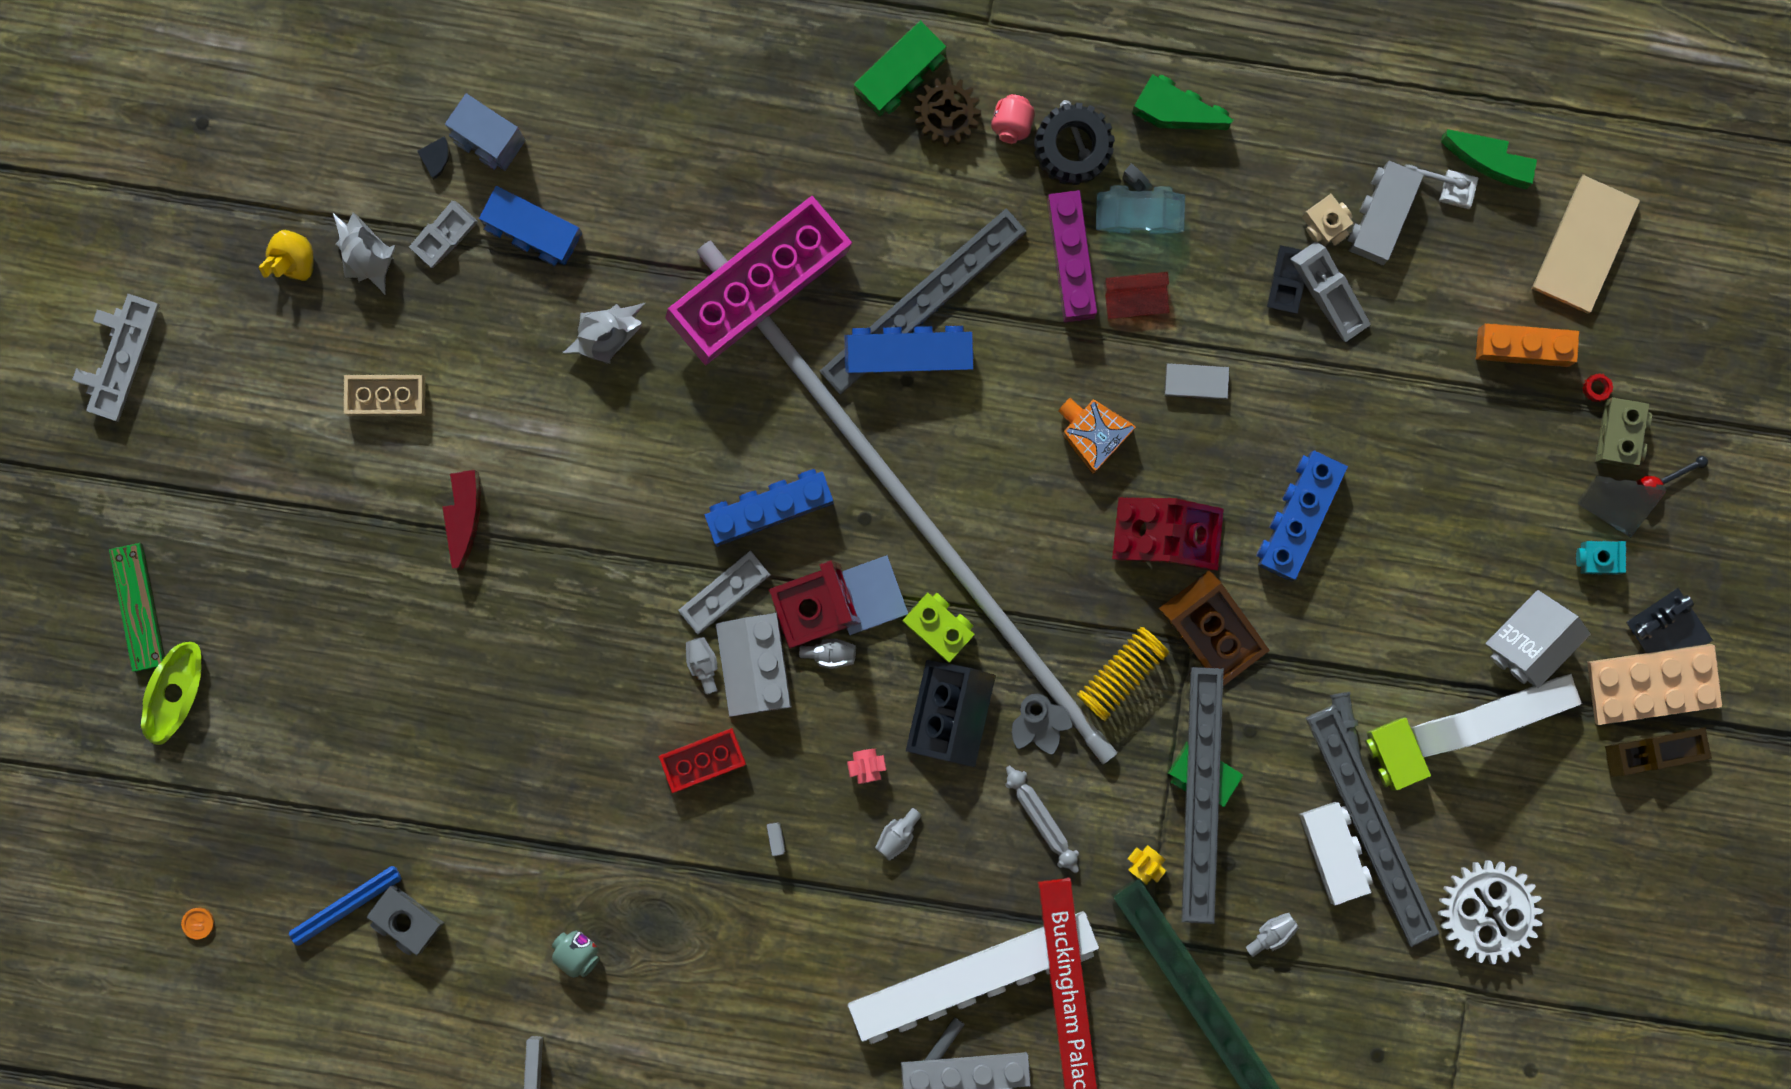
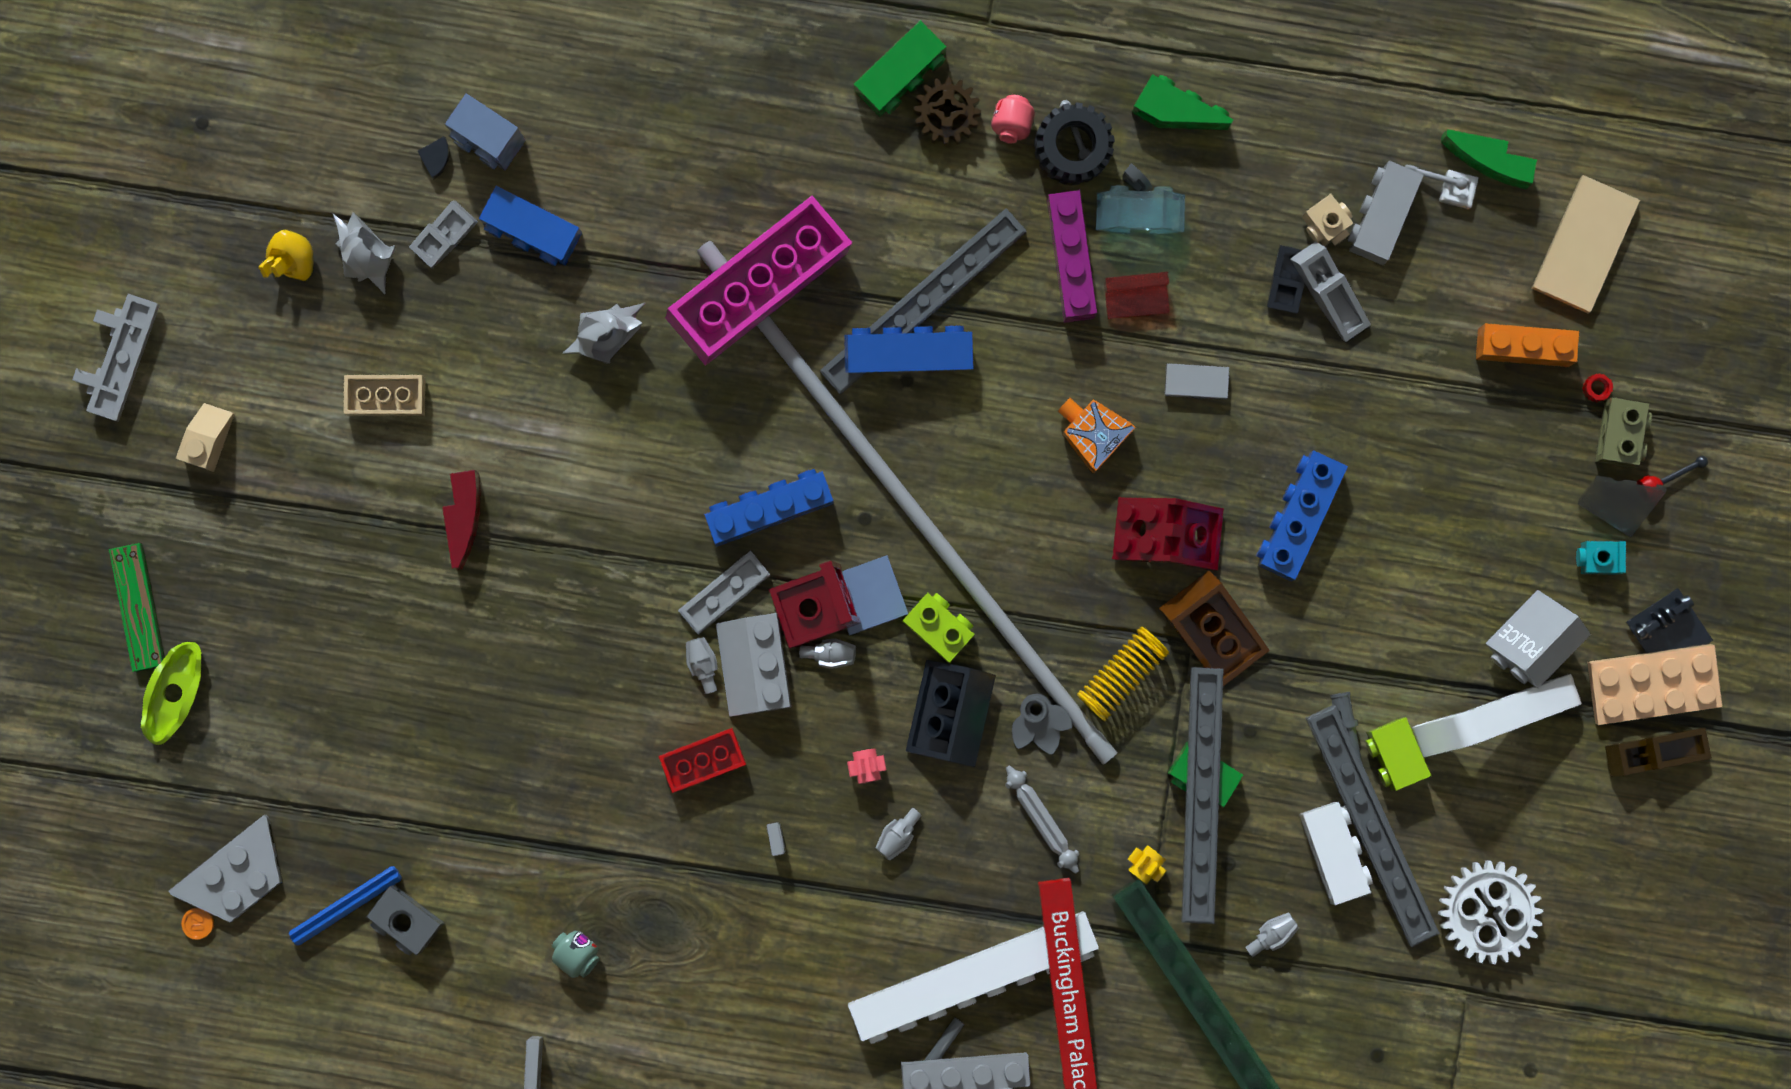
(205, 437): none -> tan slope
(234, 875): none -> light grey wing

